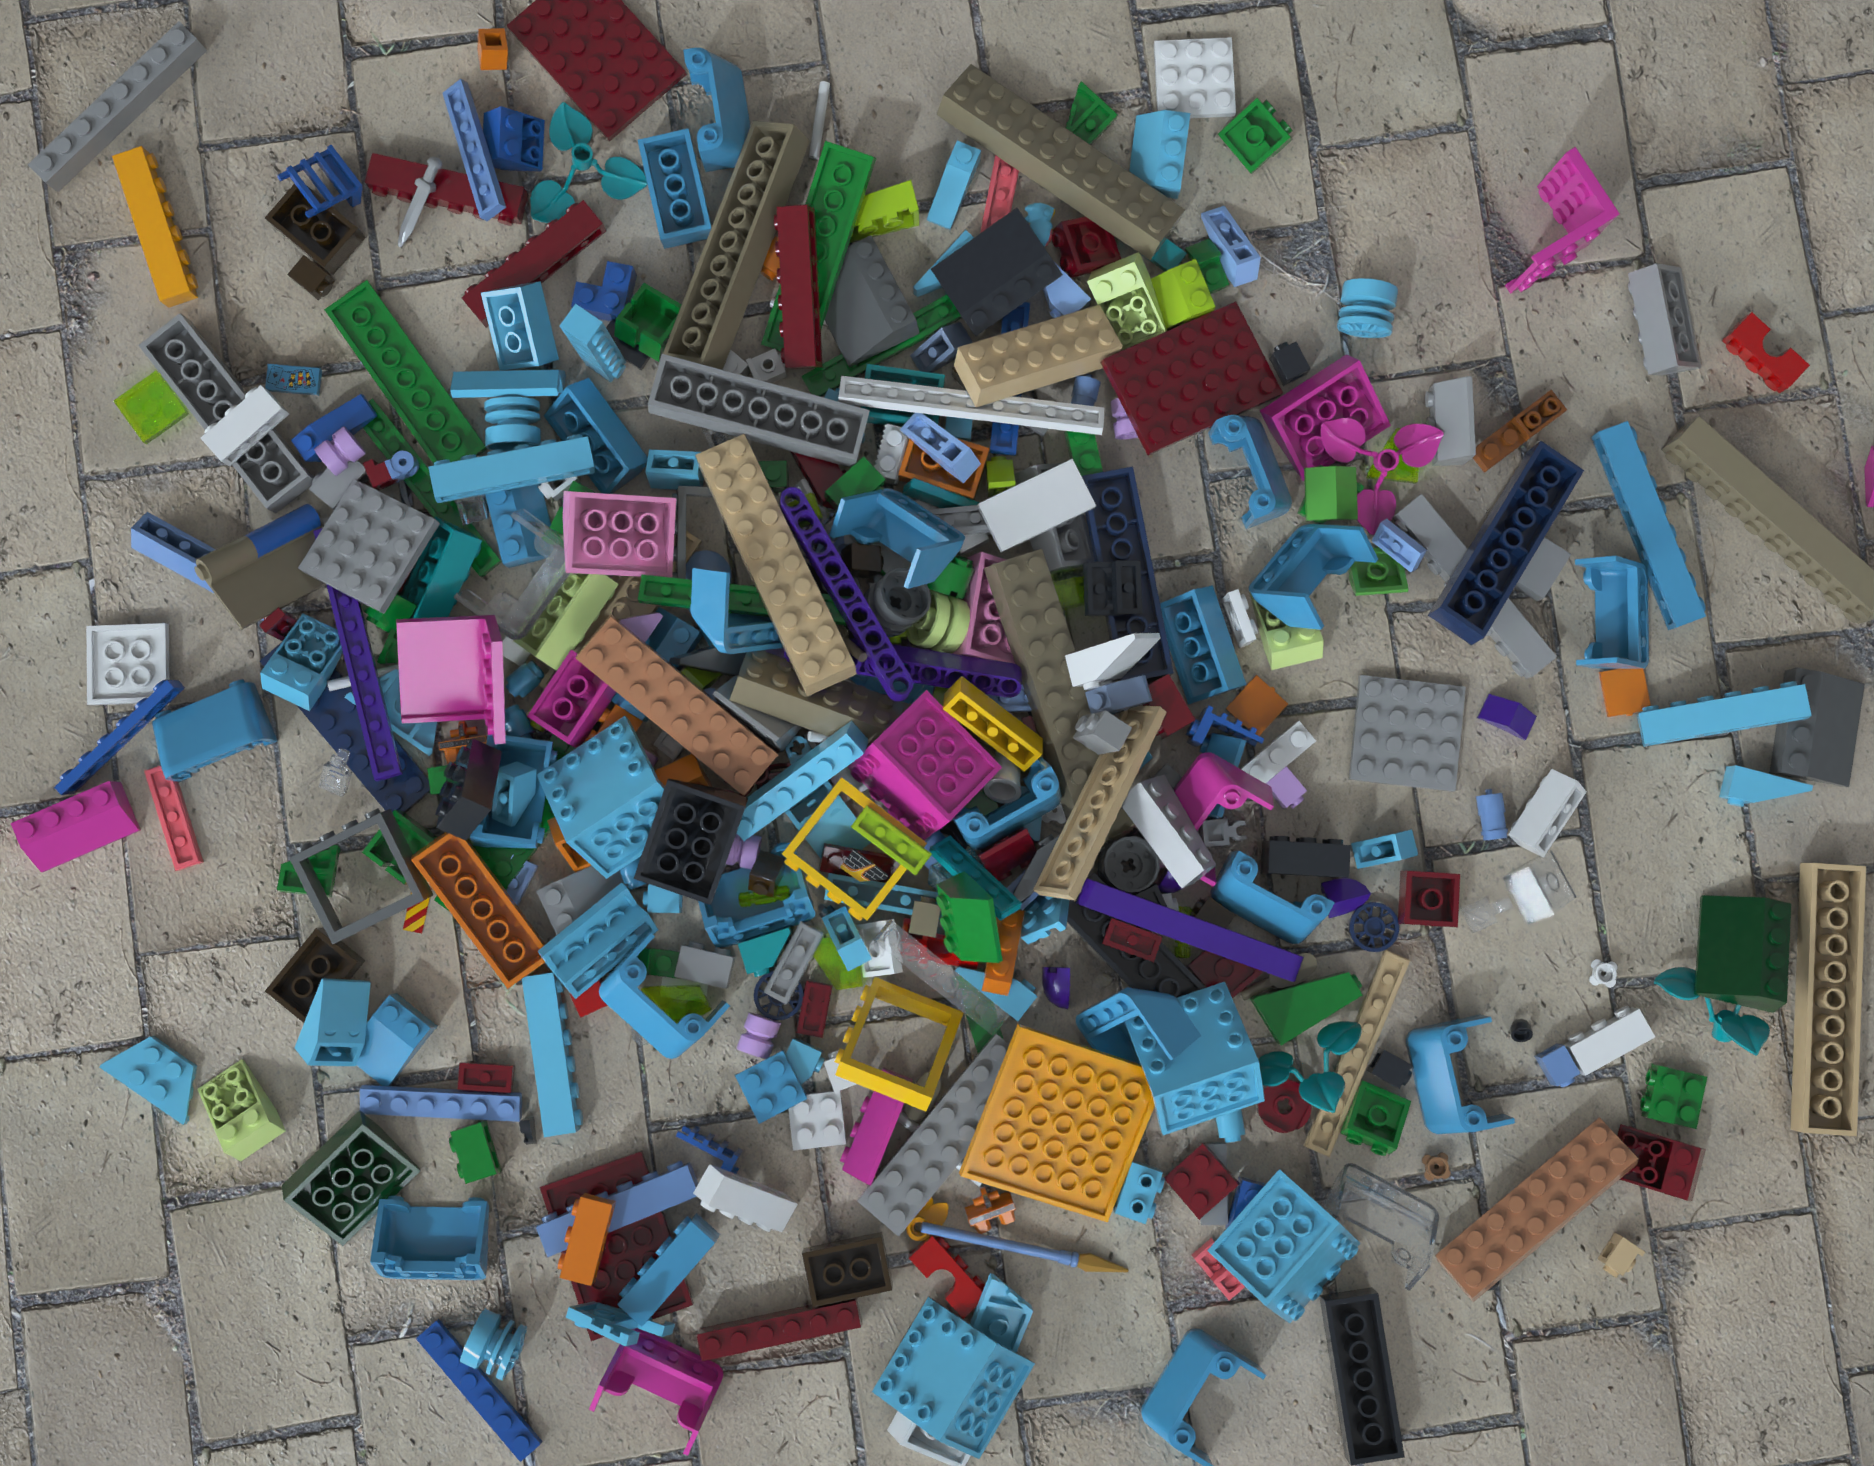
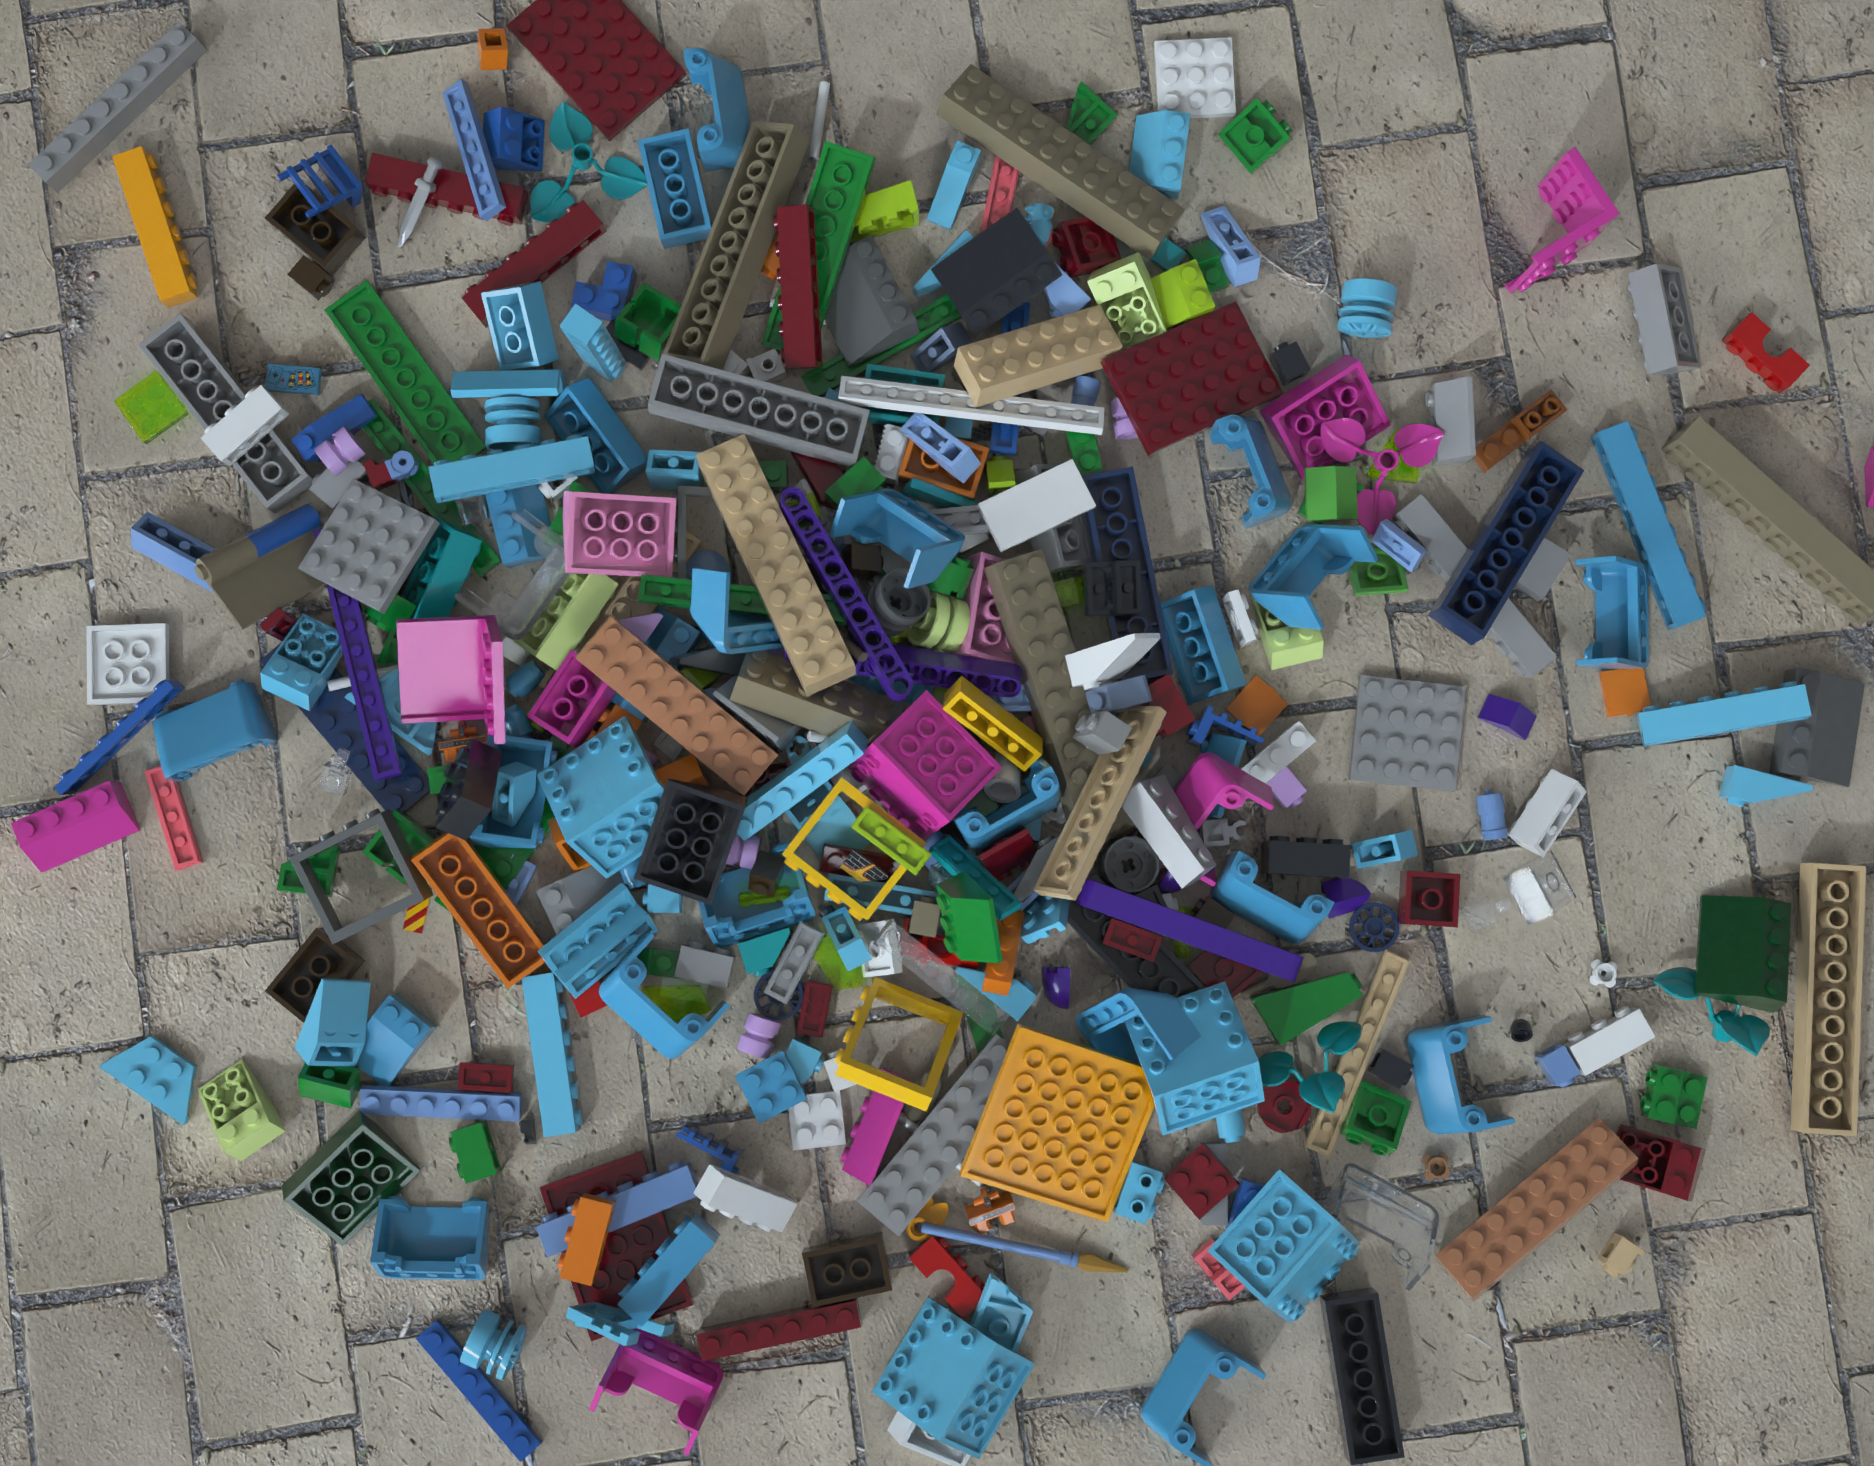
(330, 1084): none -> green brick

